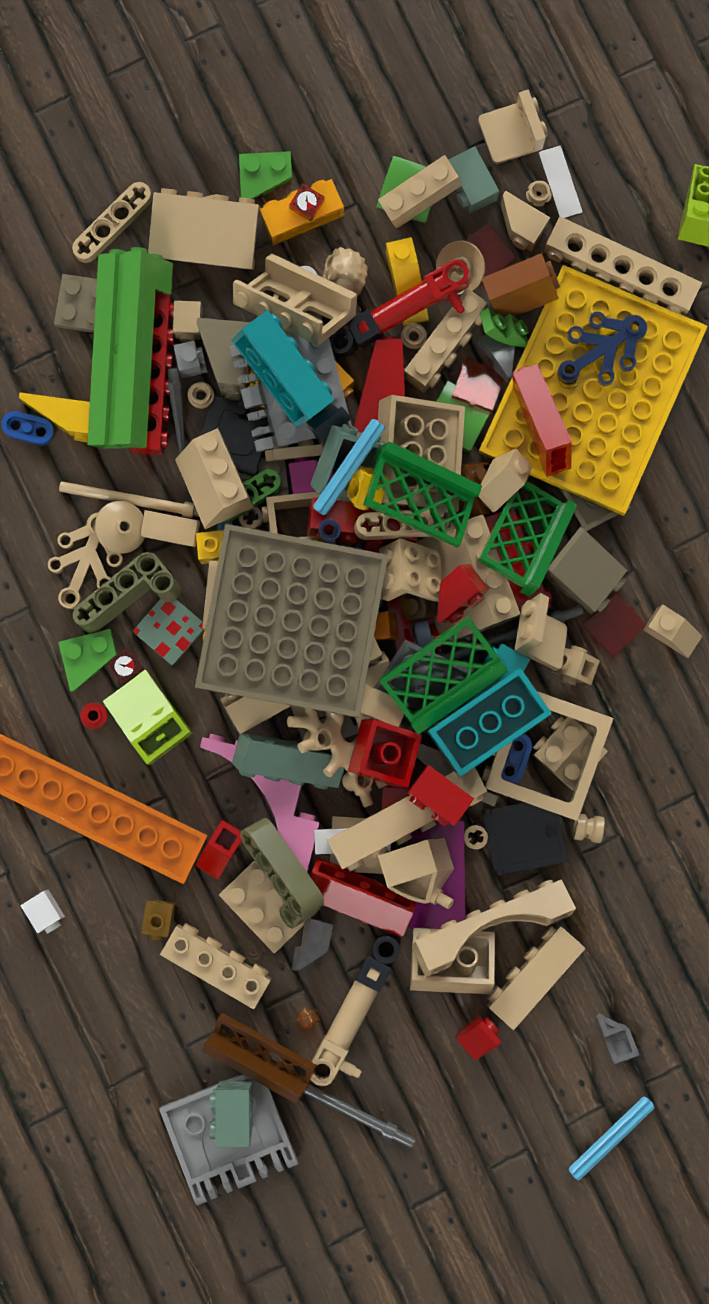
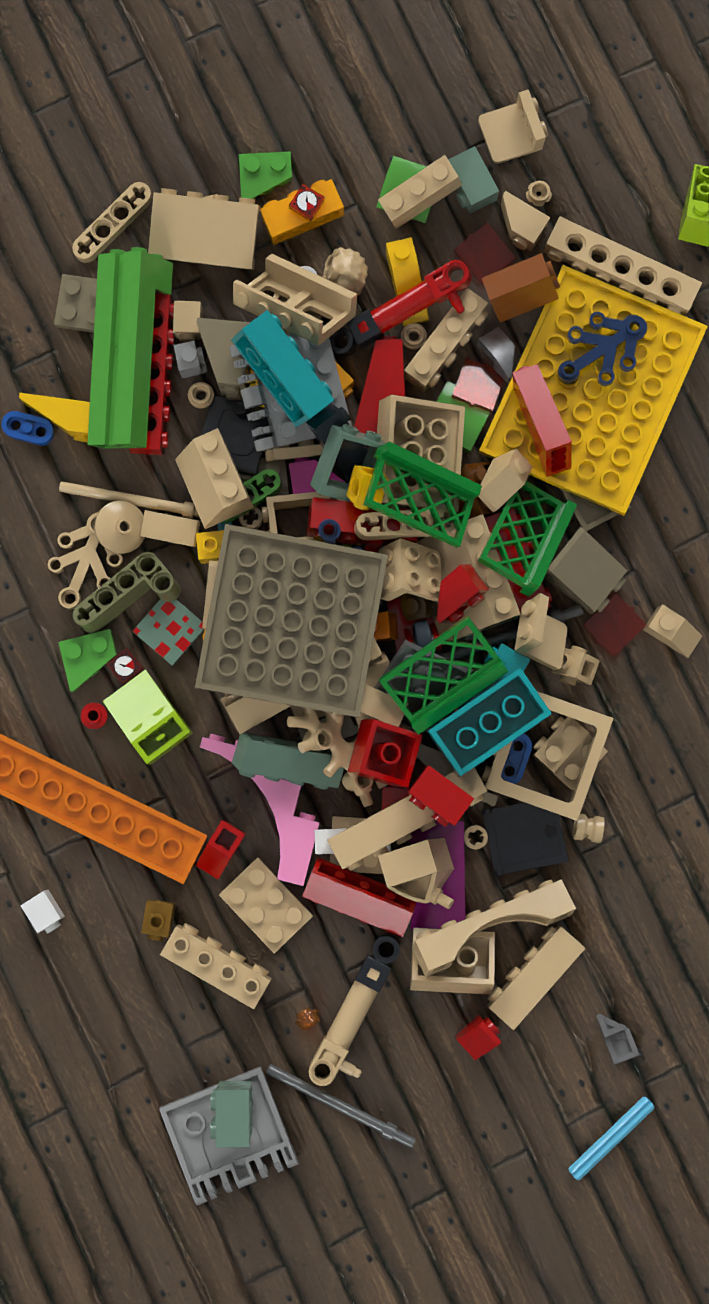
(174, 387): dark grey bar -> none
(258, 1063): reddish brown fence -> none
(284, 871): olive beam -> none
(314, 943): flat silver slope -> none
(349, 467): medium azure axle -> none
(466, 253): tan dish -> none
(504, 329): bright green slope -> none
(560, 182): white sticker -> none

